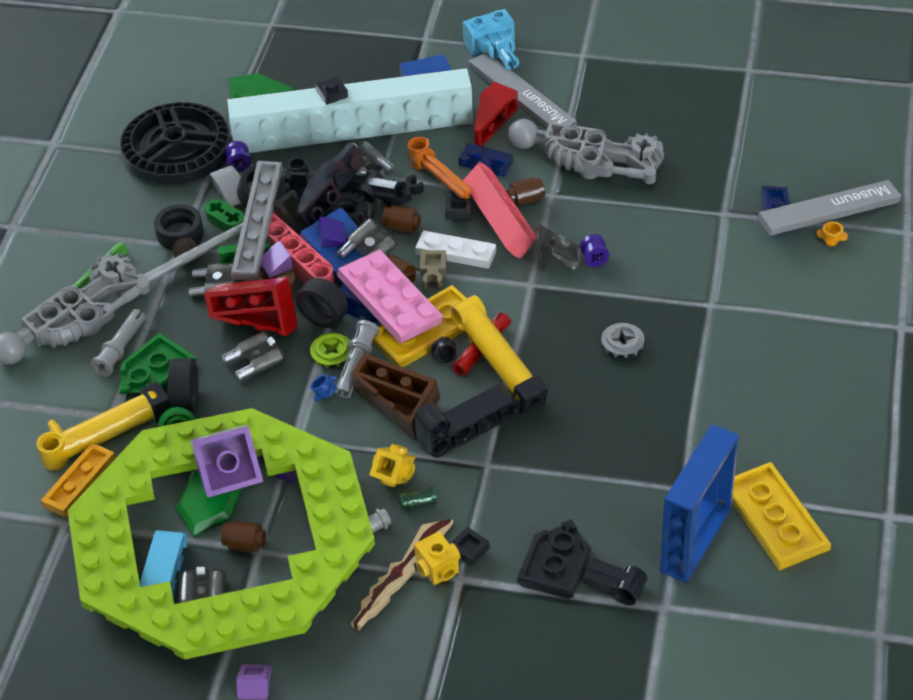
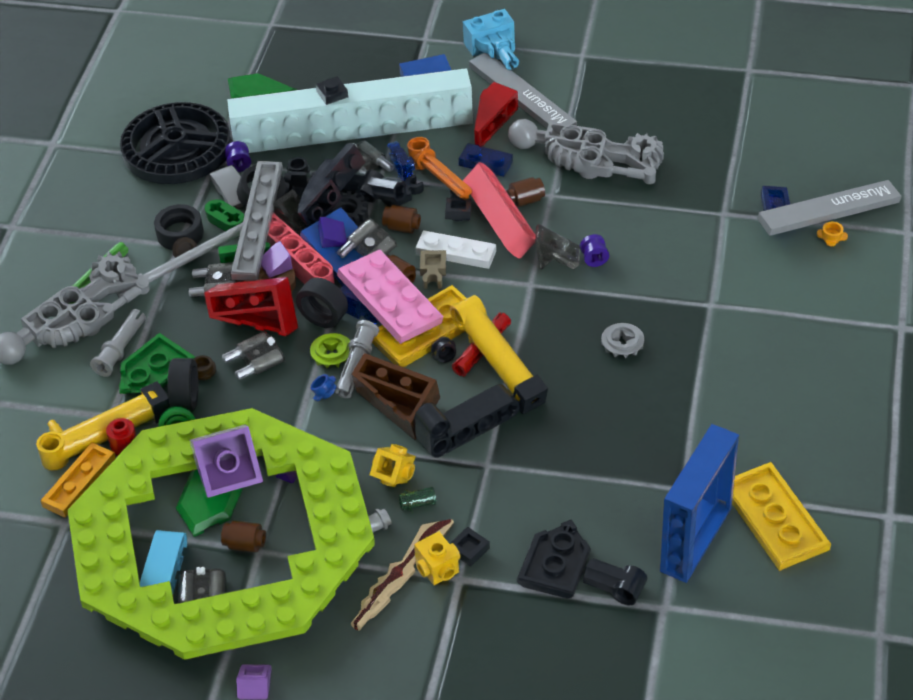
(120, 434): none -> red brick
(205, 366): none -> dark brown plate
(403, 164): none -> clear blue plate

